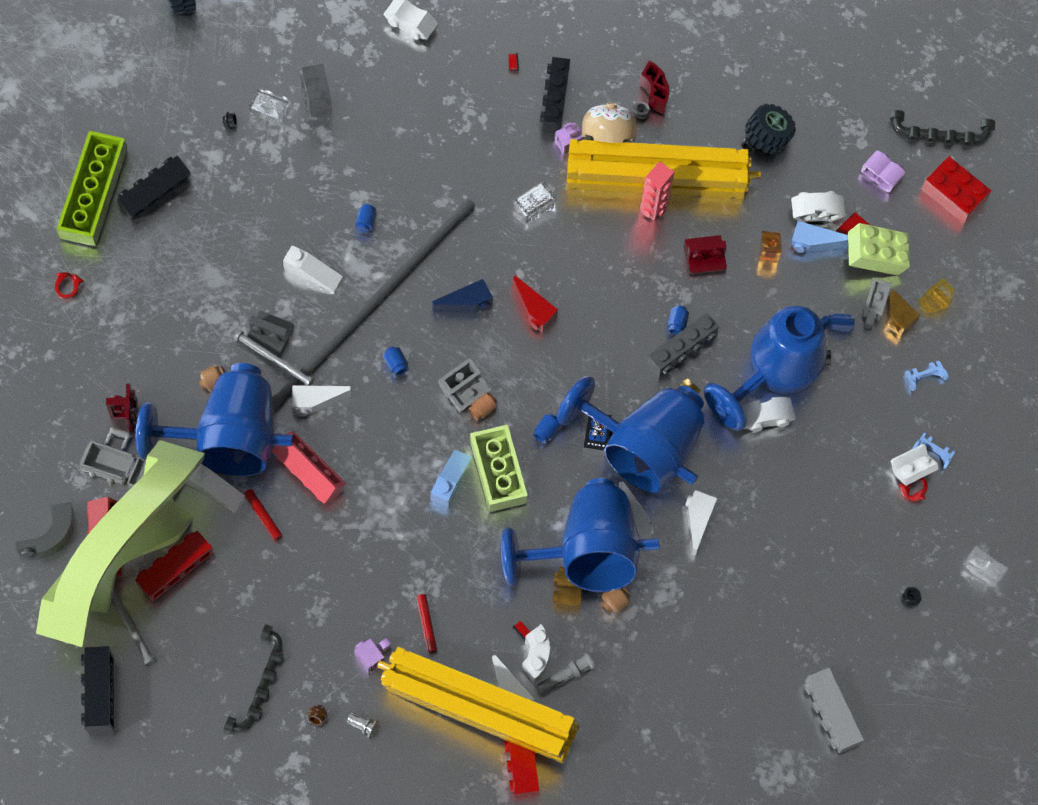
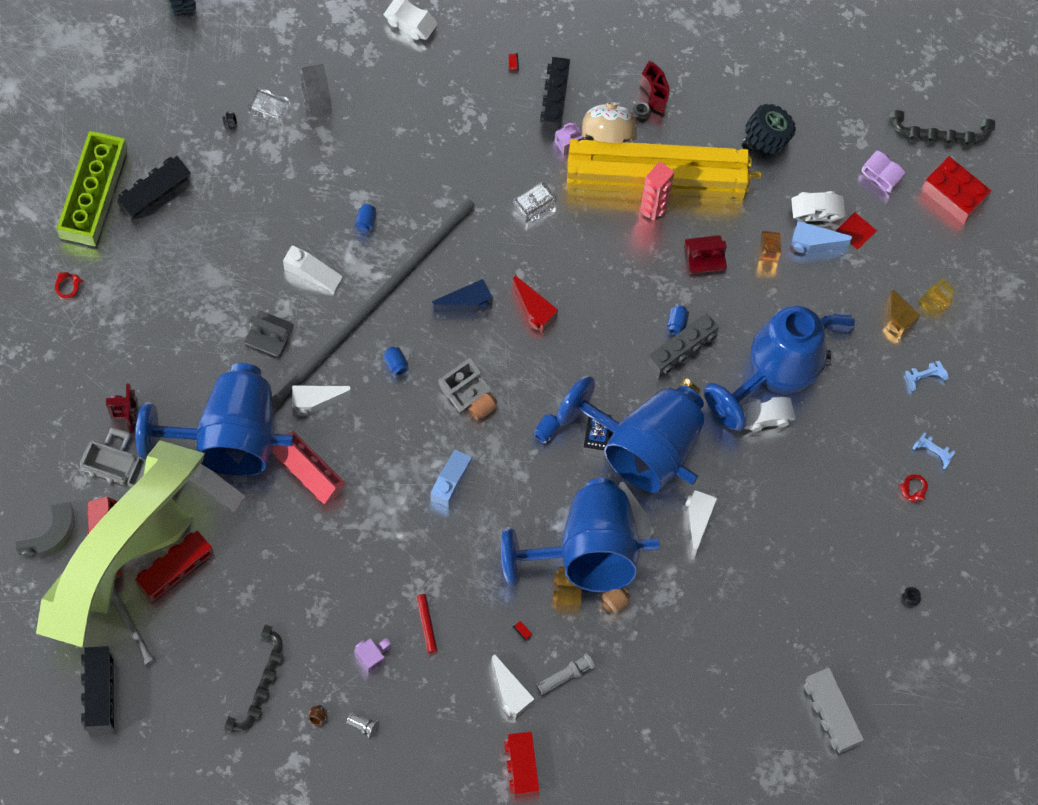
(209, 376): medium nougat head -> none
(240, 336): light grey bar -> none
(263, 514): red piece -> none
(479, 704): yellow brick -> none
(498, 468): yellowish green brick -> none
(538, 656): white brick -> none
(876, 301): light grey hinge -> none
(878, 249): yellowish green brick -> none
(913, 465): white bracket -> none
(985, 567): clear brick -> none

